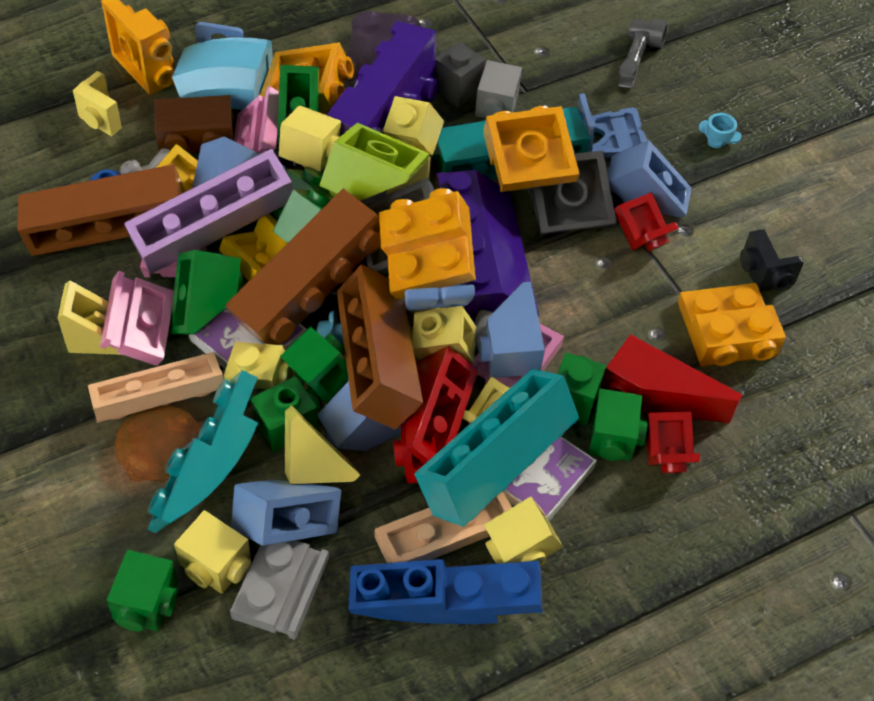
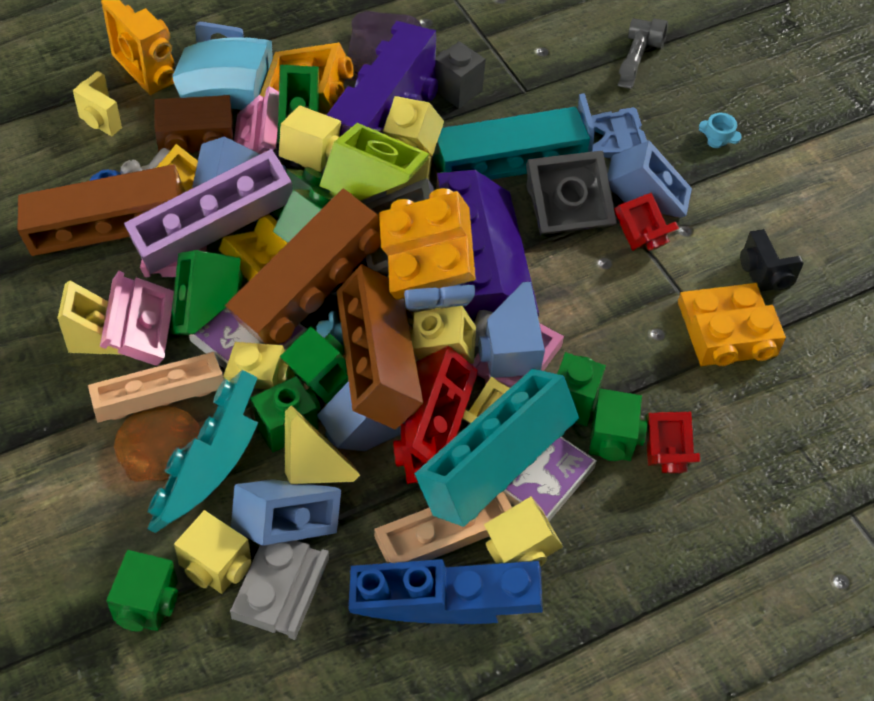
(497, 88): light grey brick -> none
(530, 148): light orange plate -> none
(668, 383): red slope -> none

